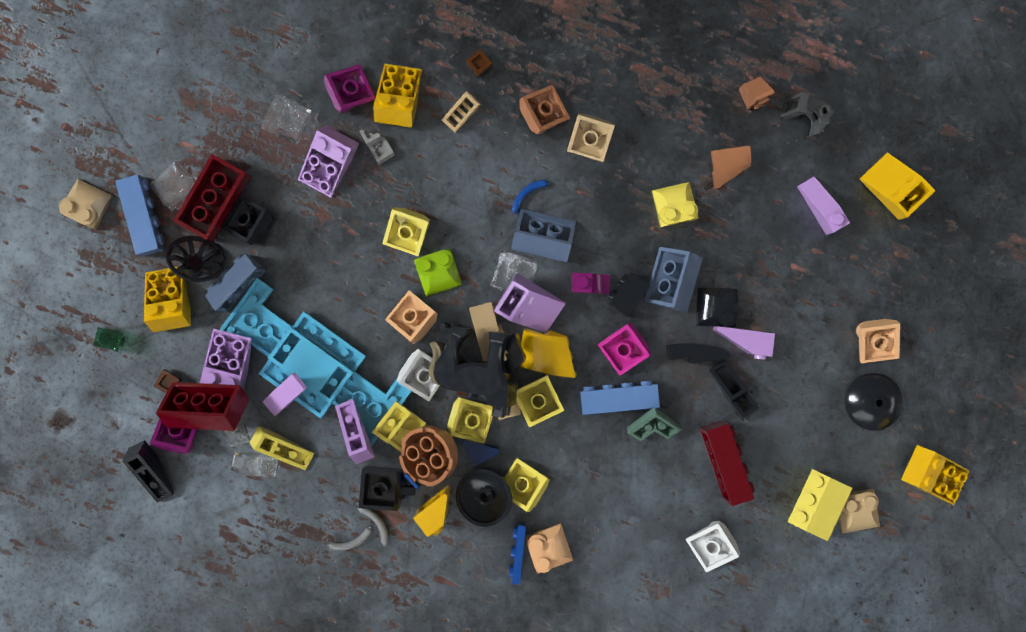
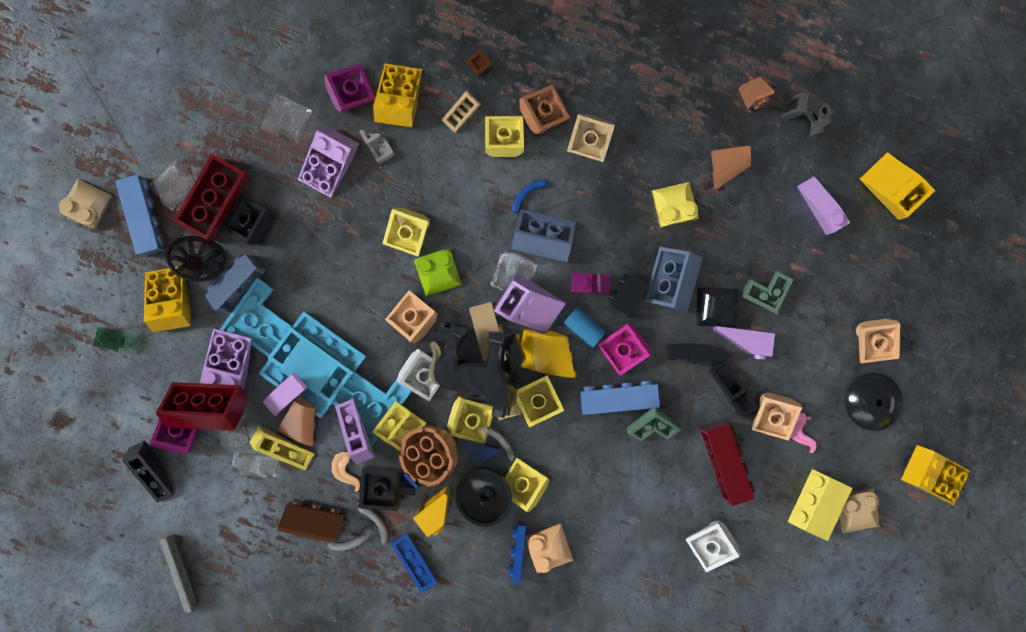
(165, 380): reddish brown plate -> none
(178, 573): none -> light grey slope
(300, 422): none -> nougat slope
(312, 521): none -> reddish brown slope
(339, 470): none -> light nougat piece
(414, 562): none -> blue plate
(502, 440): none -> light grey piece
(504, 136): none -> light yellow slope
(584, 326): none -> dark azure brick
(771, 297): none -> sand green brick
(776, 415): none -> light nougat slope
(798, 436): none -> bright pink piece

